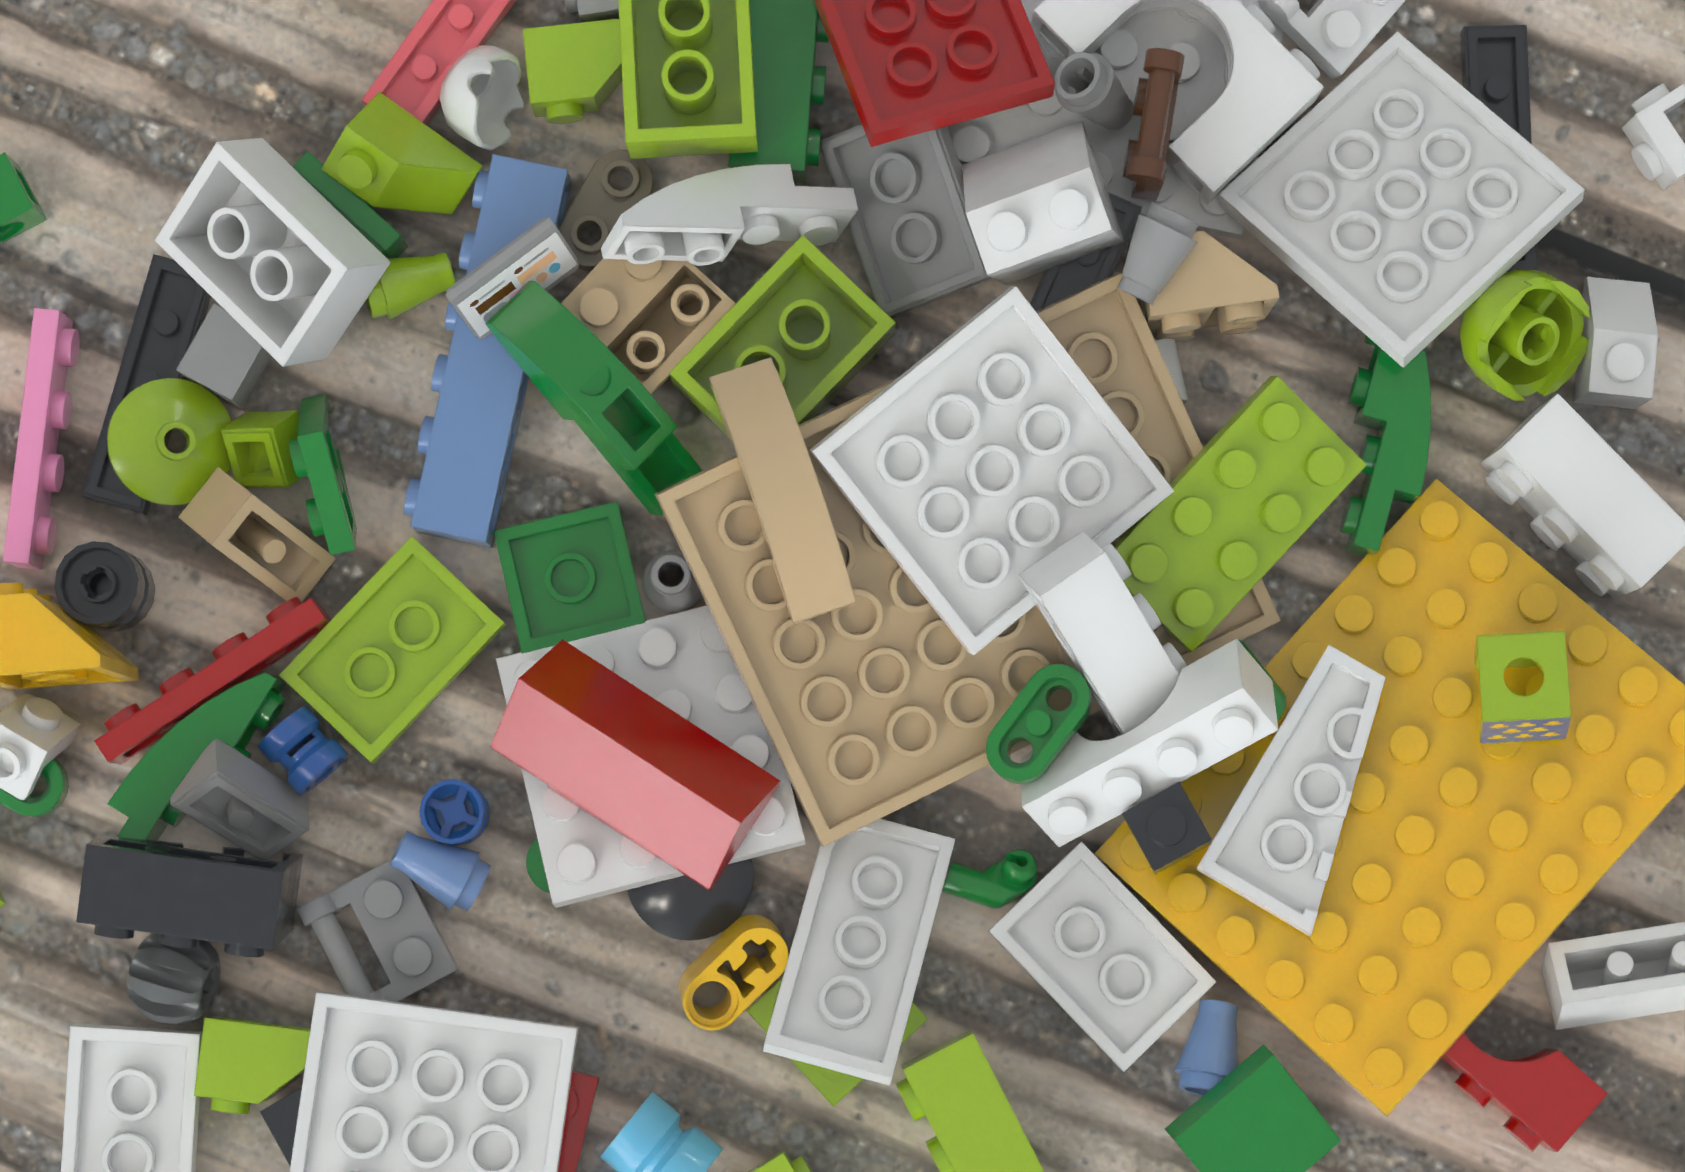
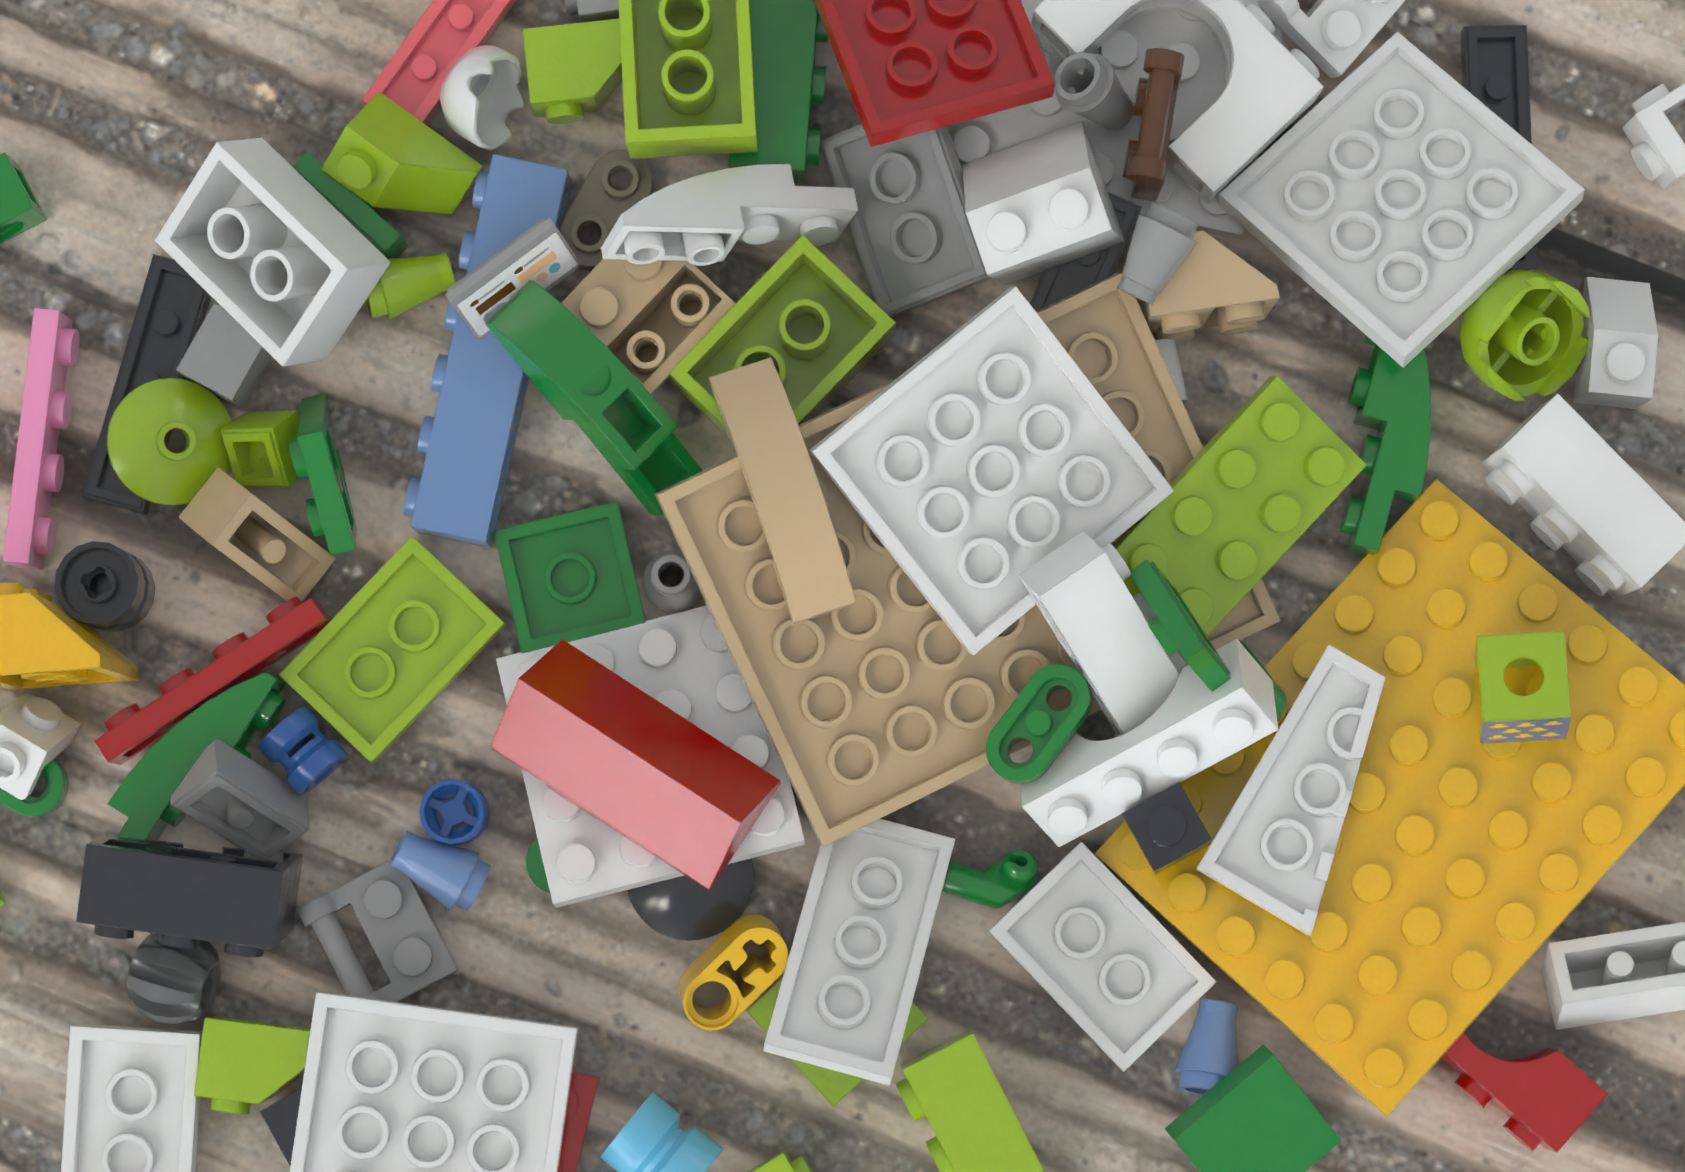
(1177, 627): none -> green plate

